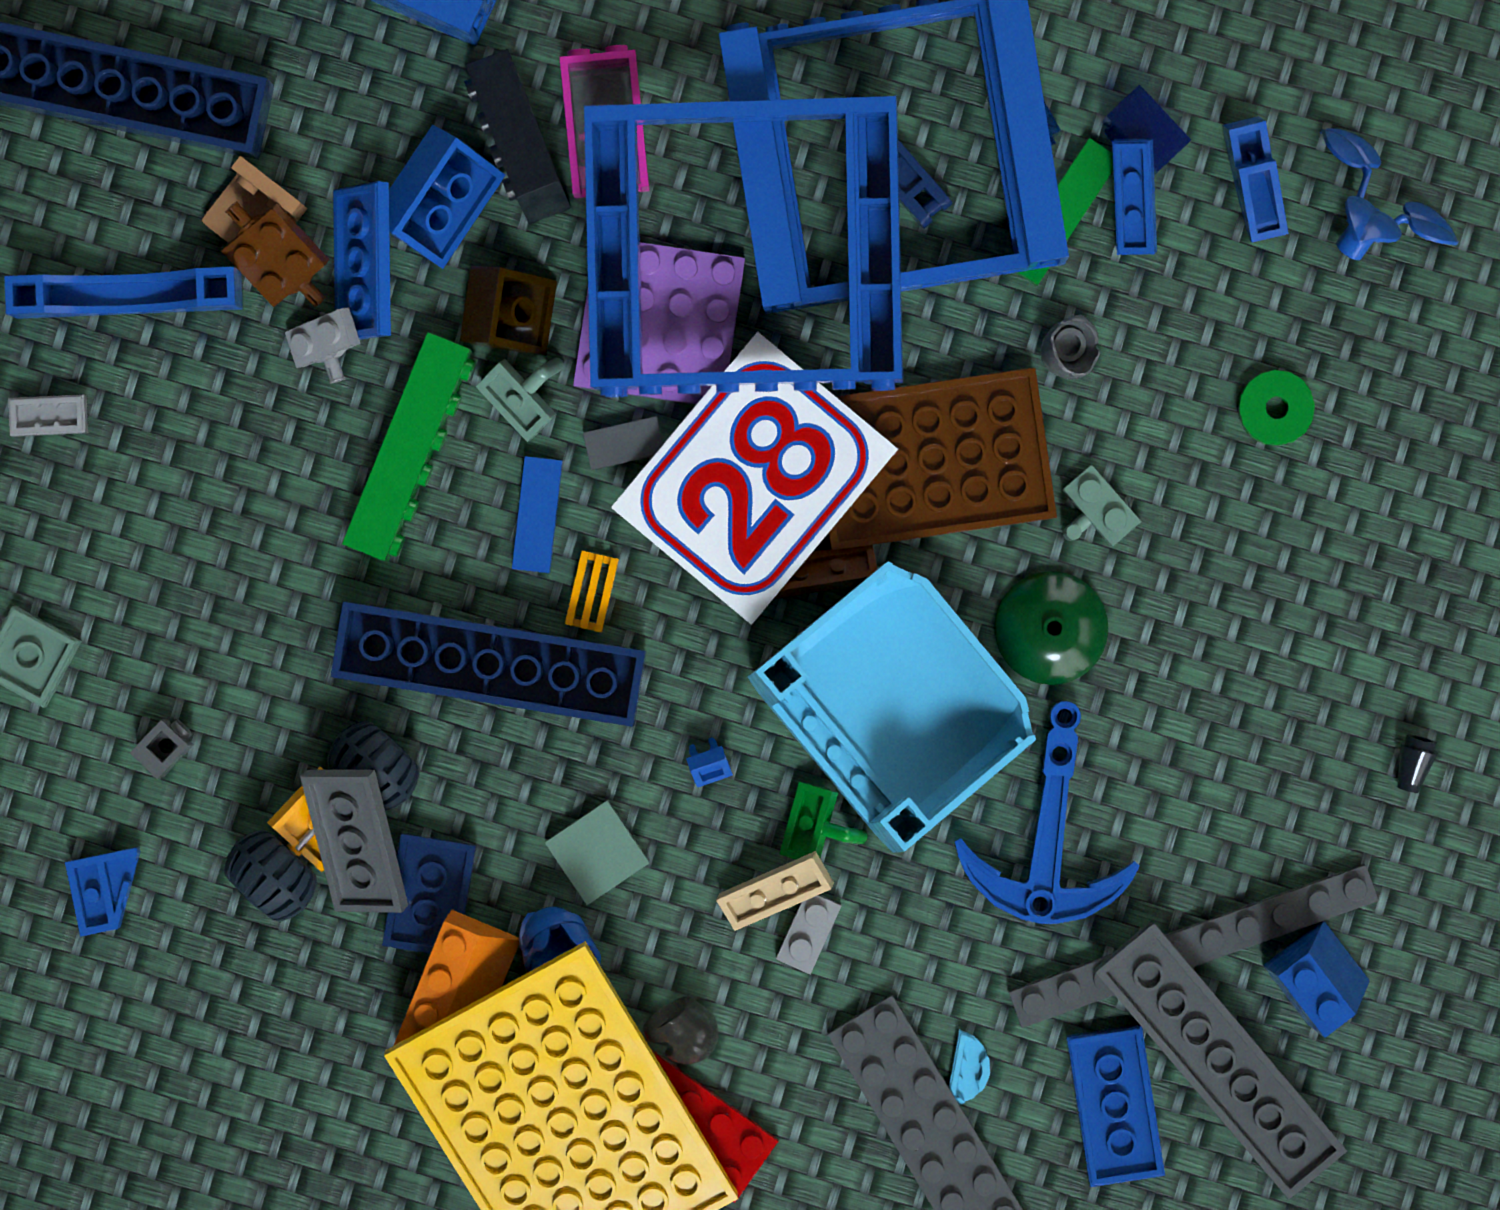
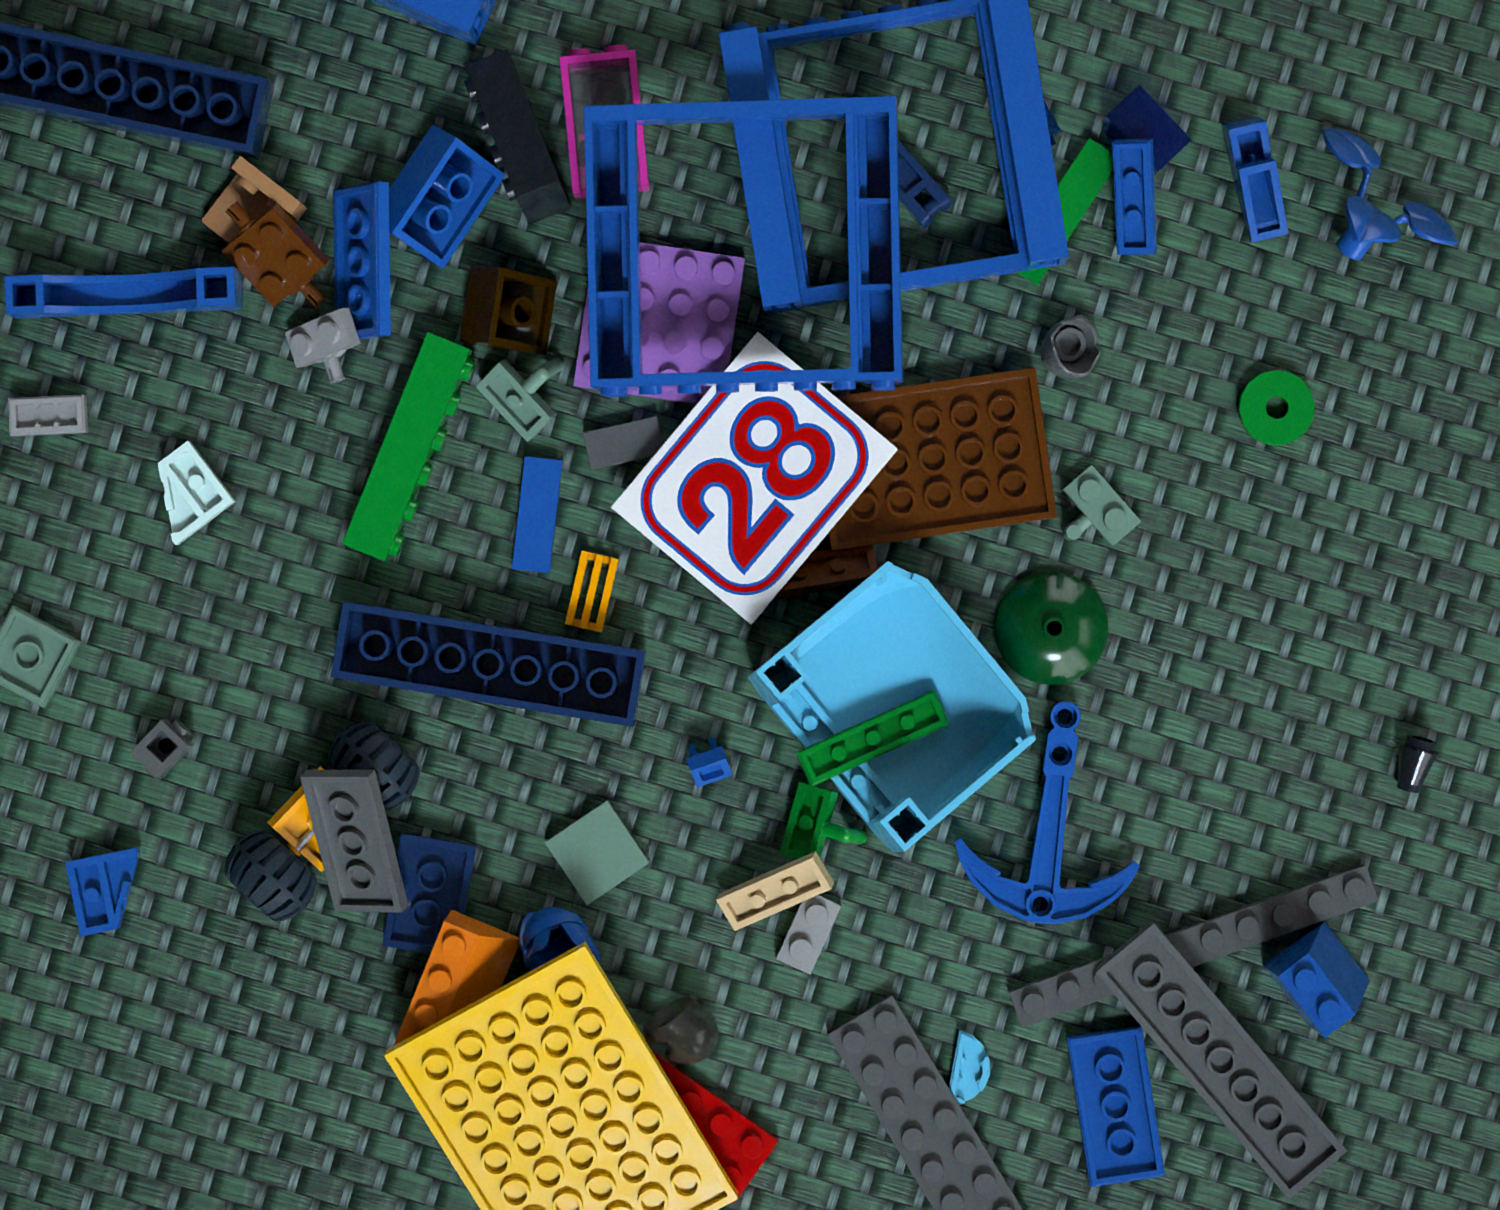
(191, 491): none -> light aqua wing
(872, 738): none -> green tile

